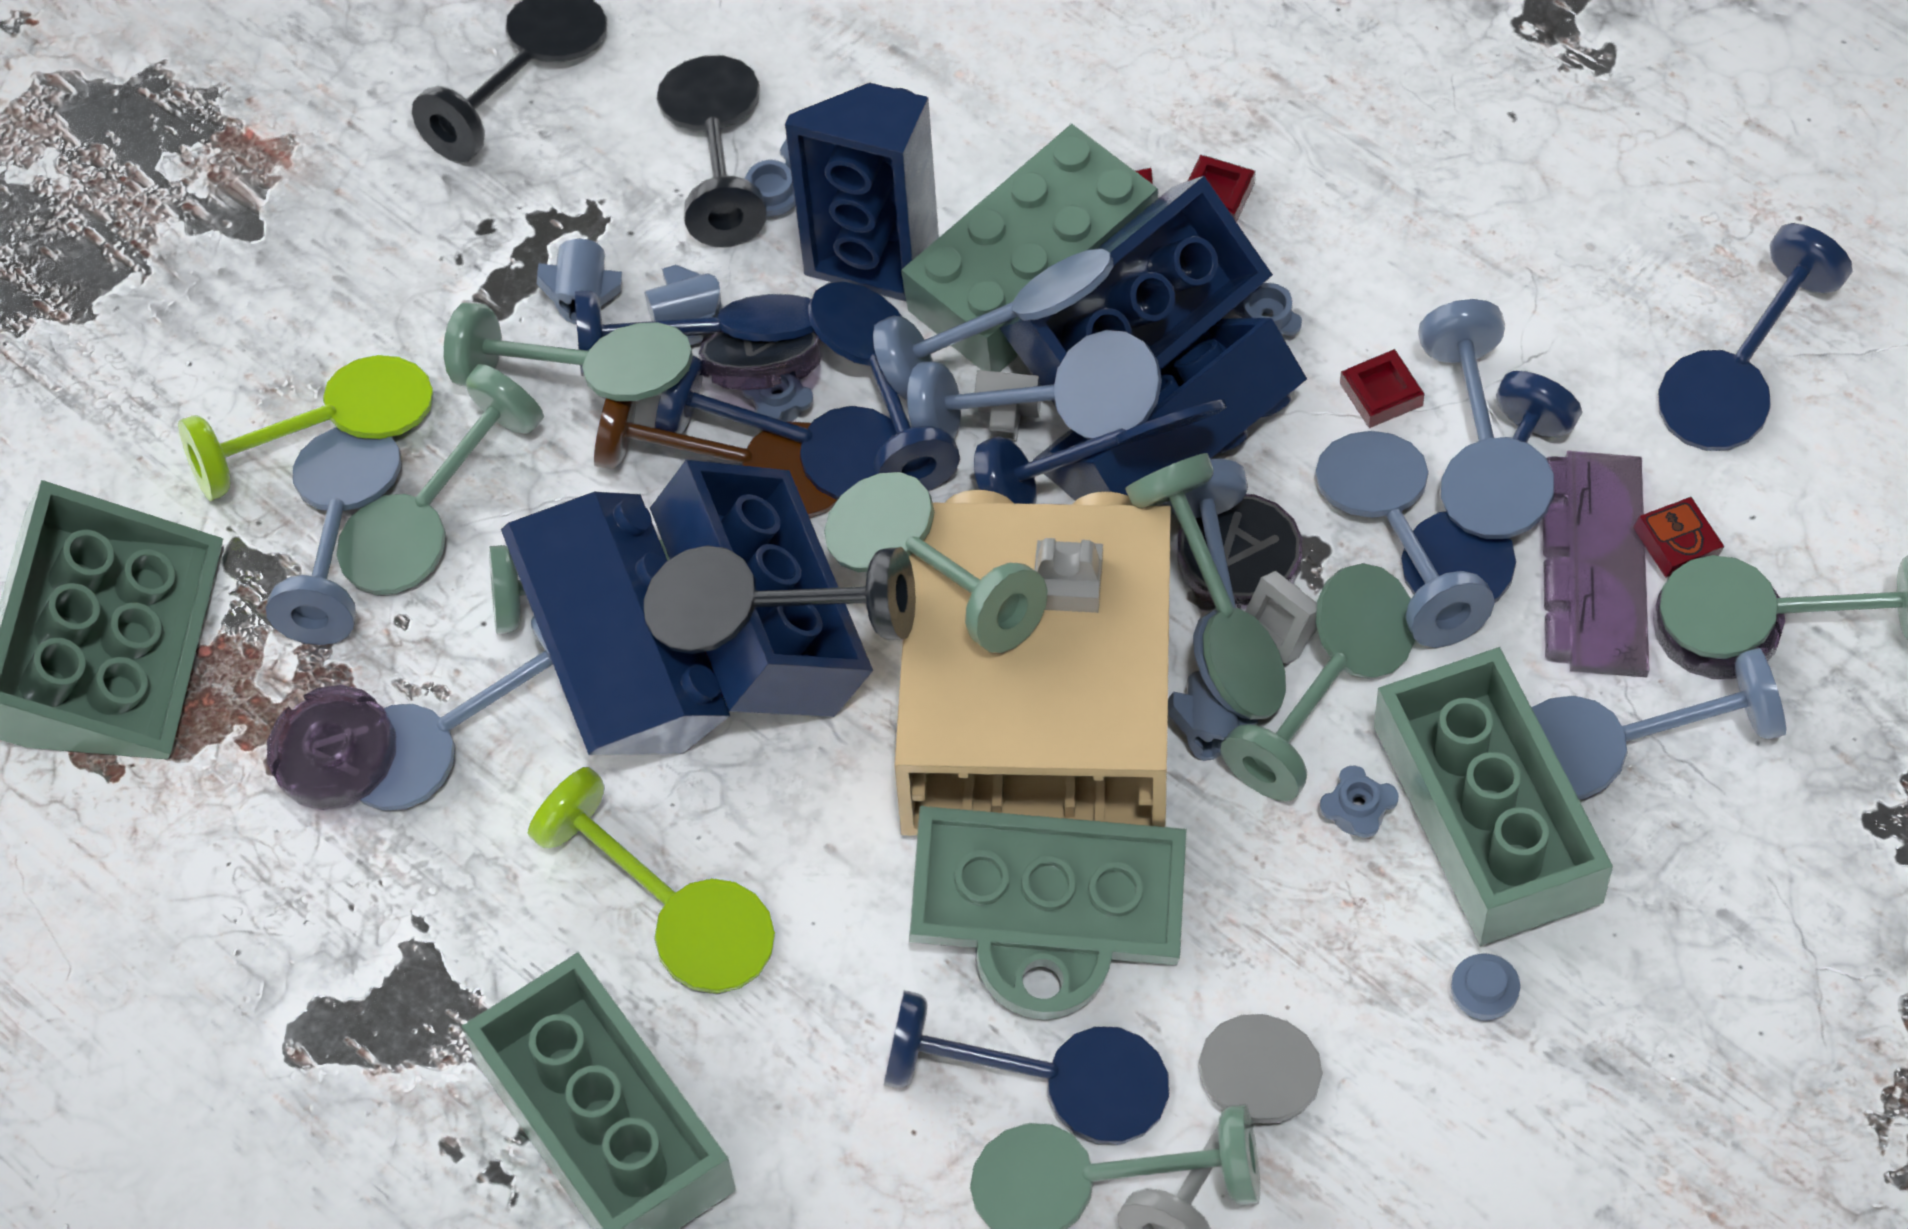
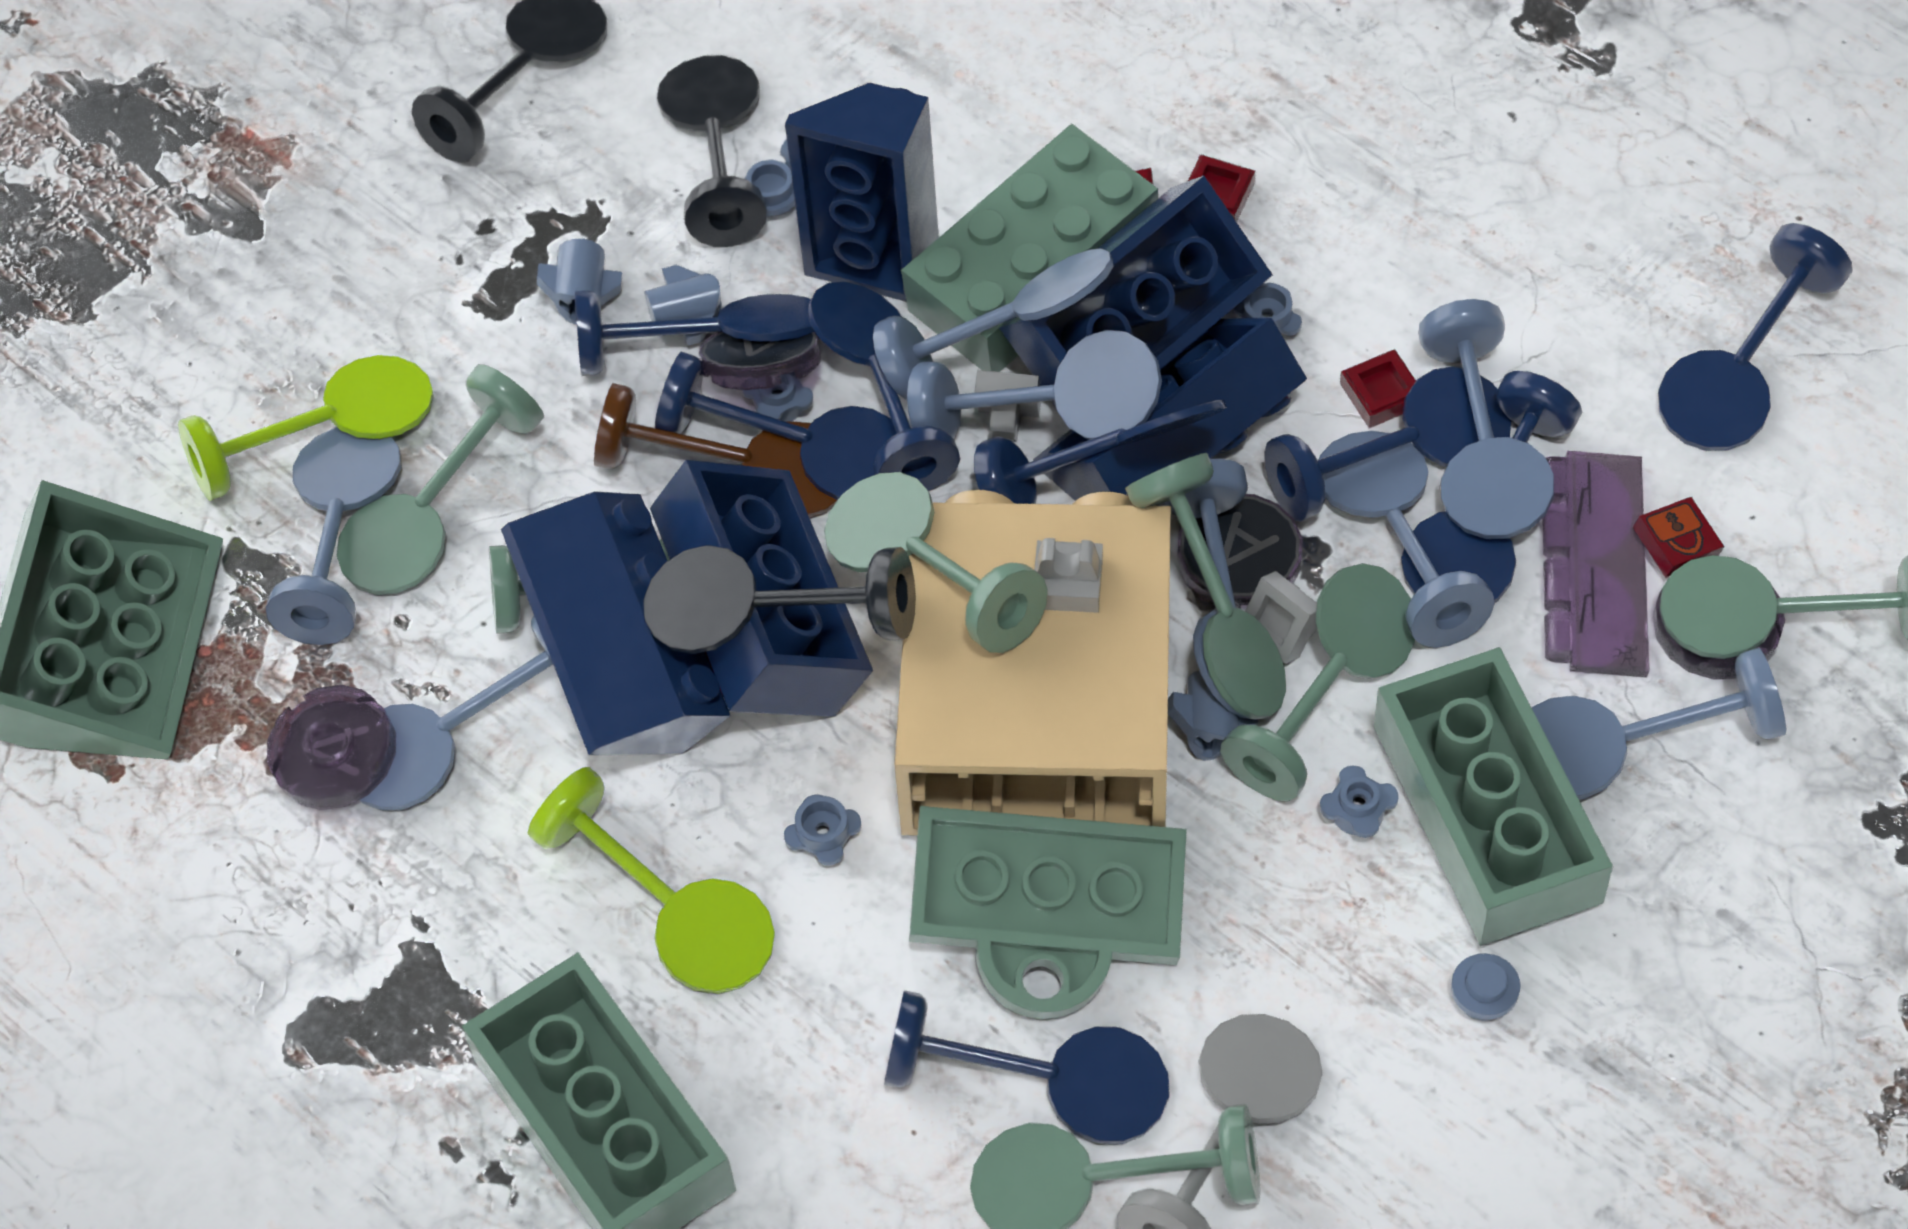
(620, 366): sand green piece -> none
(817, 812): none -> sand blue plate
(1435, 420): none -> dark blue piece

